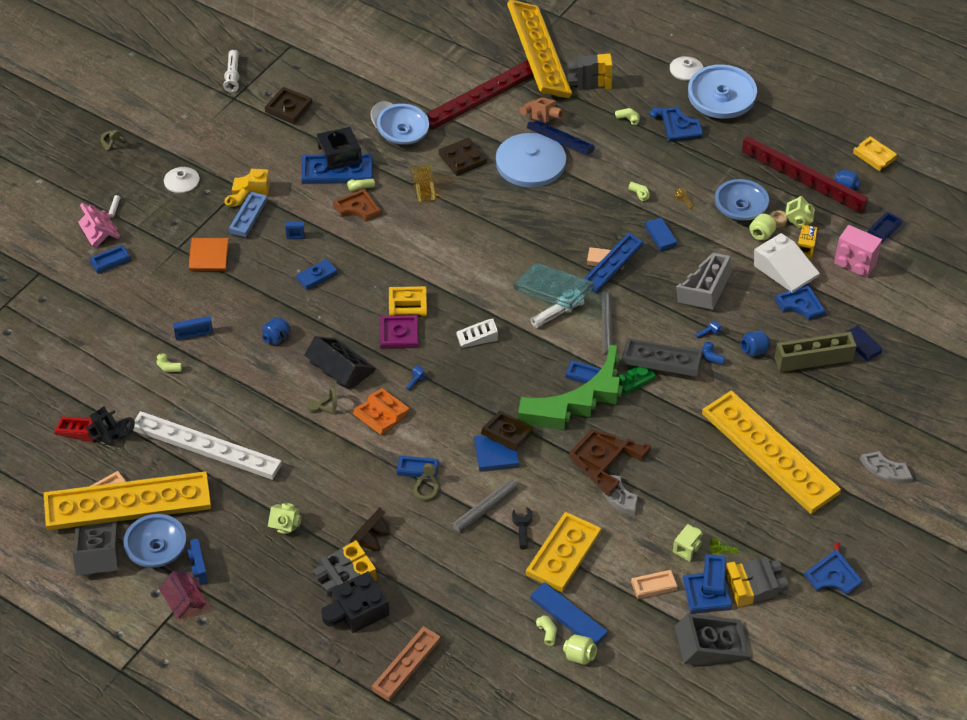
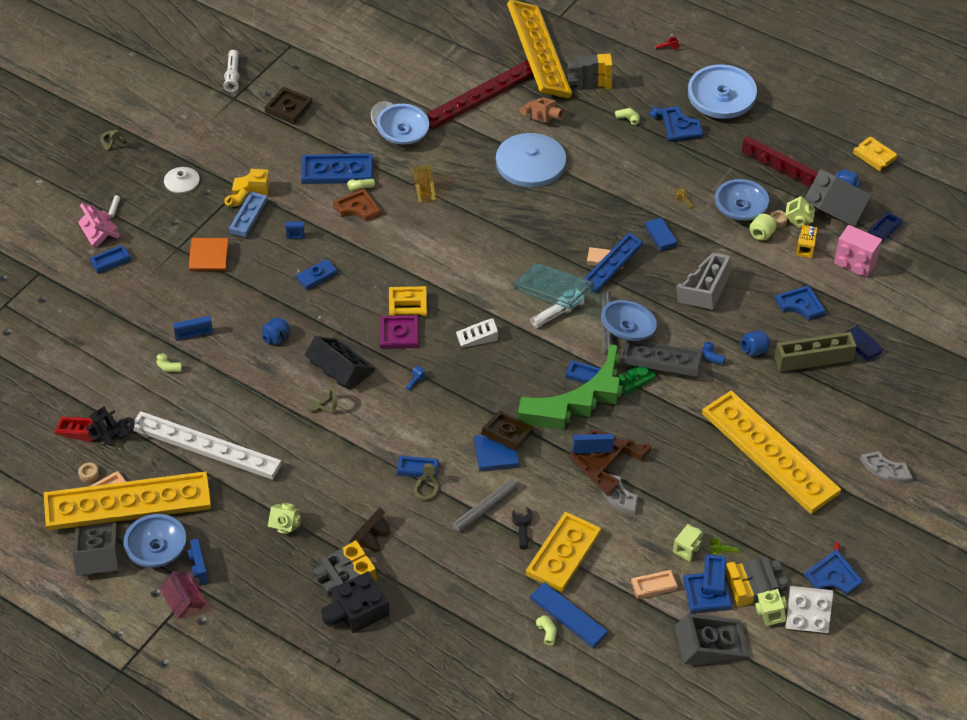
(88, 472): none -> tan tile
(343, 156): black panel -> none
(381, 411): orange slope -> none
(406, 663): nougat plate -> none
(462, 156): dark brown plate -> none
(560, 136): clear blue tile -> none
(580, 649): yellowish green head -> none
(592, 443): none -> blue tile
(628, 320): none -> medium blue dish
(641, 191): yellowish green arm -> none
(672, 41): none -> red hand
(685, 67): white dish -> none
(714, 326): blue hand -> none
(771, 607): none -> yellowish green brick
(785, 263): white slope -> none
(809, 609): none -> white plate
(838, 198): none -> dark grey slope

